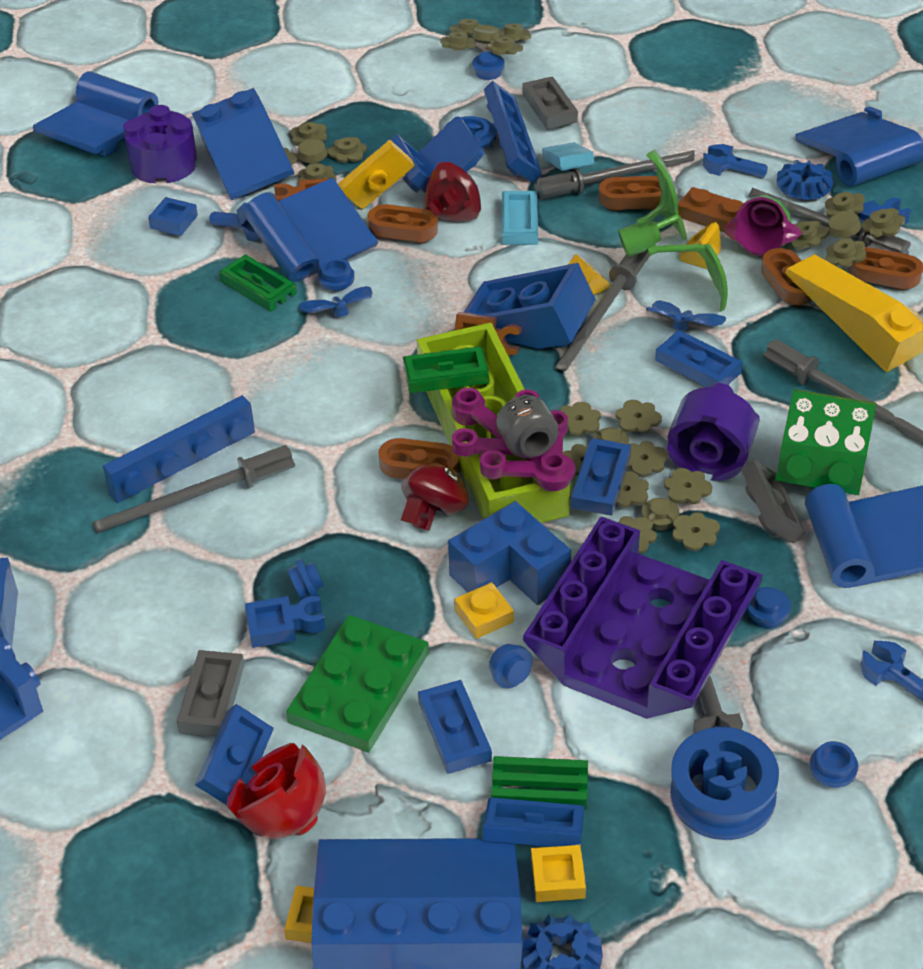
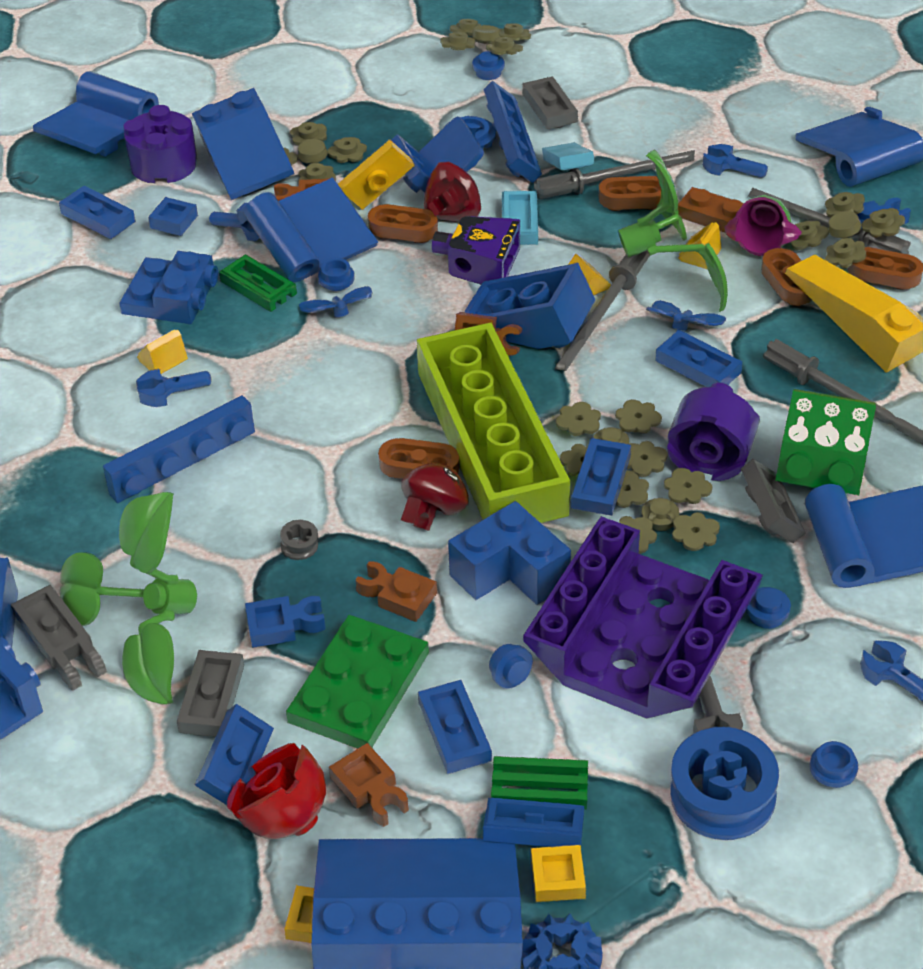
(57, 634): none -> dark grey hinge
(97, 212): none -> blue plate
(143, 535): none -> bright green plant
(155, 388): none -> blue bar
(164, 352): none -> yellow slope
(170, 288): none -> blue plate
(249, 470): dark grey piece -> none
(291, 547): none -> dark grey bush
(305, 579): blue plate -> none
(366, 779): none -> dark orange plate
(399, 593): none -> dark orange plate
(445, 369): green tile -> none
(480, 248): none -> dark purple torso
(484, 610): yellow plate -> none
(527, 426): dark grey head -> none
(551, 470): magenta plant -> none
(816, 186): blue gear -> none

